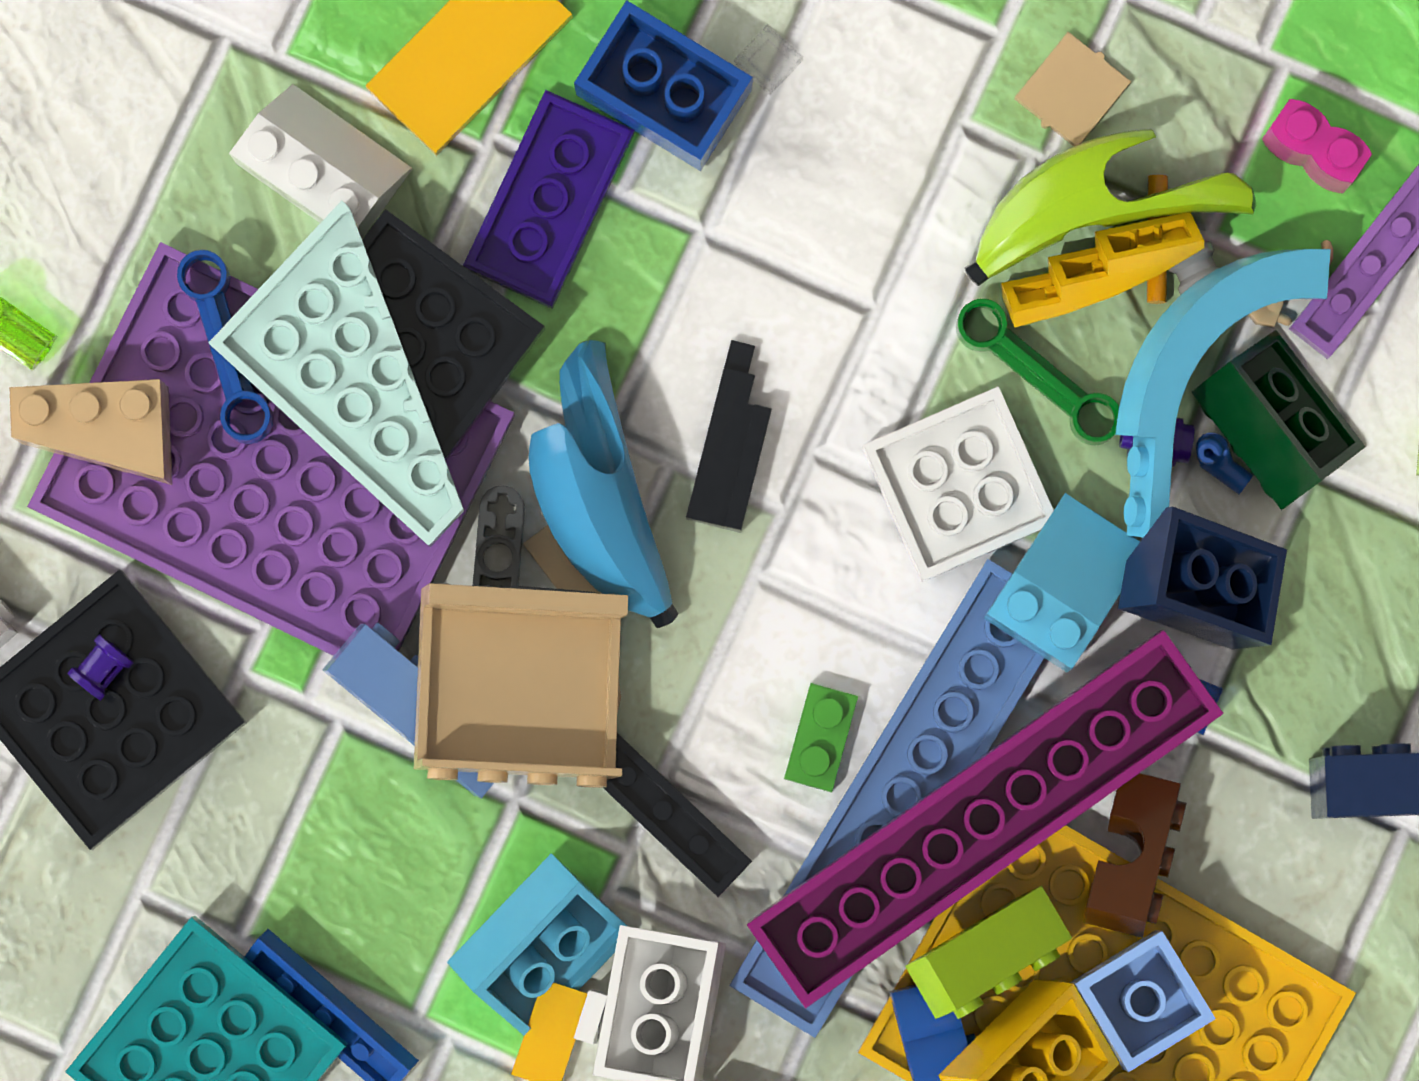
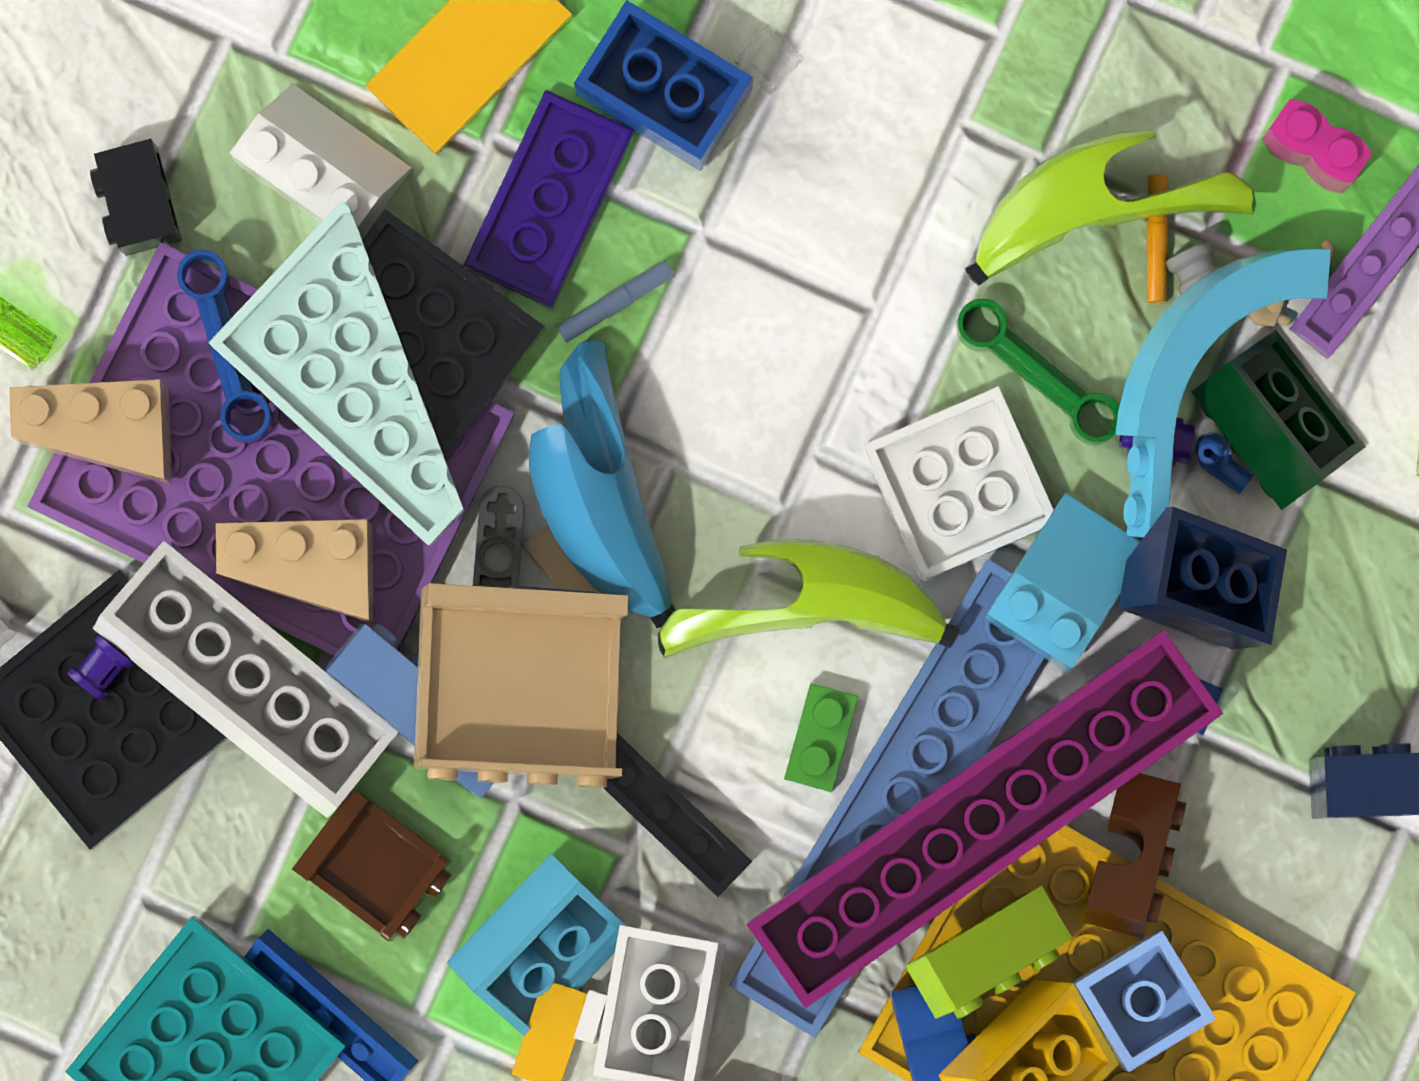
(135, 197): none -> black brick
(245, 679): none -> white brick
(303, 560): none -> tan wedge
(374, 866): none -> reddish brown panel
(615, 301): none -> sand blue piece
(730, 447): black piece -> none
(836, 586): none -> lime piece
(1072, 90): tan piece -> none
(1117, 263): yellow slope -> none

